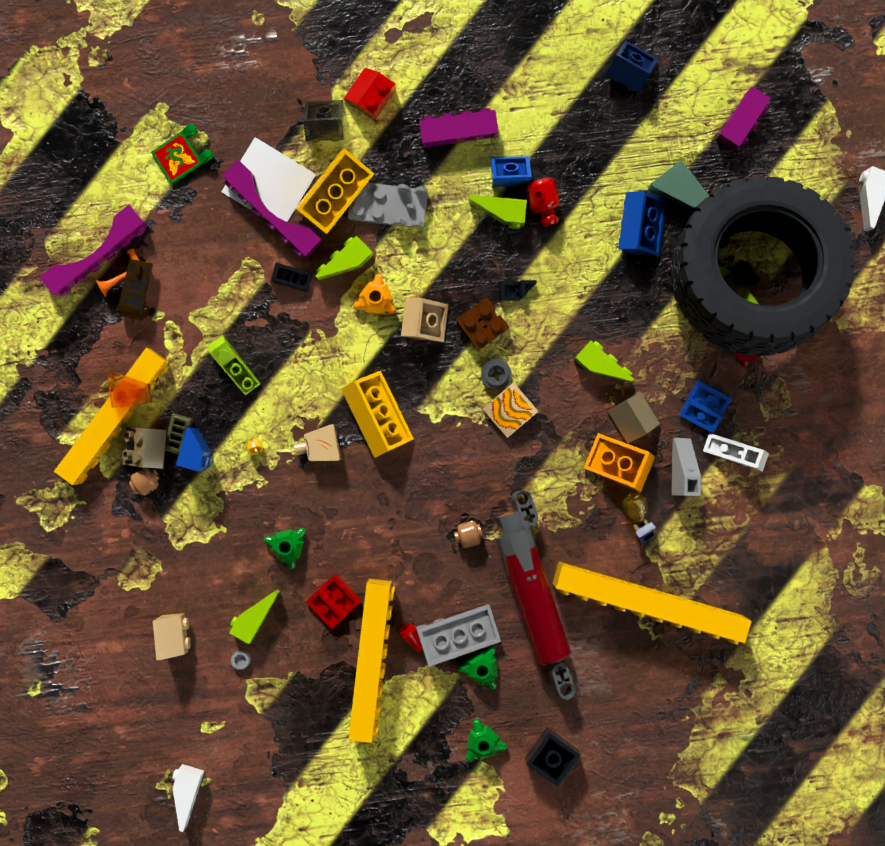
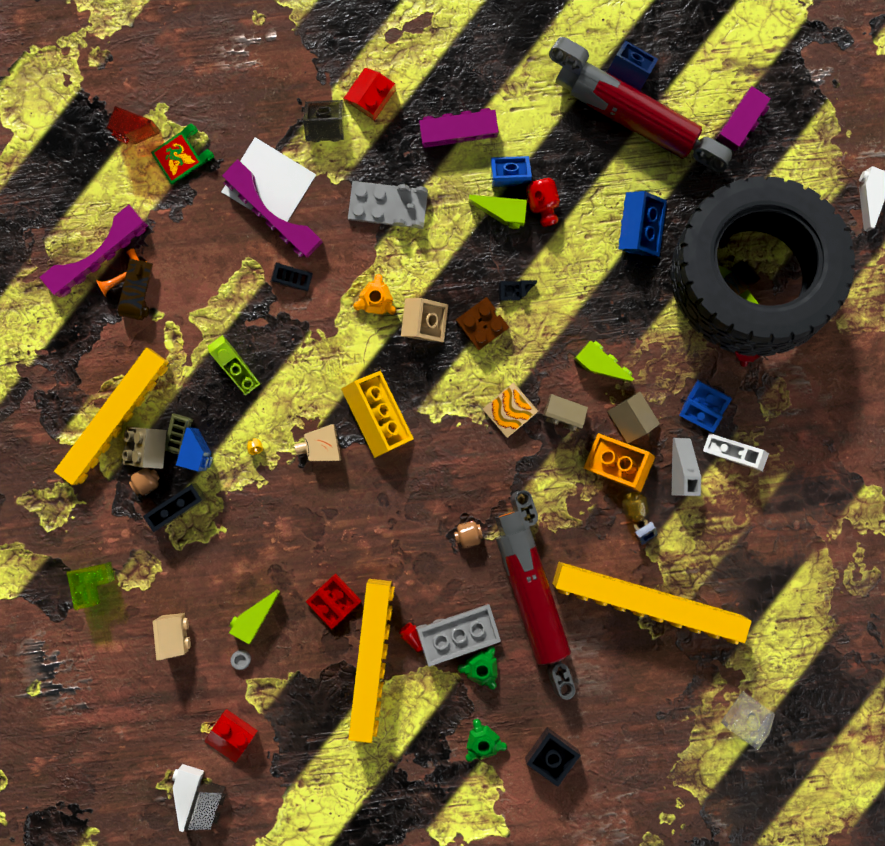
(84, 583): none -> clear neon green brick
(127, 391): clear orange wing -> none
(131, 127): none -> clear red slope
(174, 507): none -> black brick
(205, 806): none -> clear smoke slope
(230, 735): none -> red slope
(286, 546): green rock -> none
(334, 191): yellow slope -> none
(350, 258): lime slope -> none
(501, 366): dark grey gear -> none
(565, 412): none -> dark tan slope
(634, 108): none -> piece
(679, 187): sand green slope -> none
(749, 720): none -> clear slope

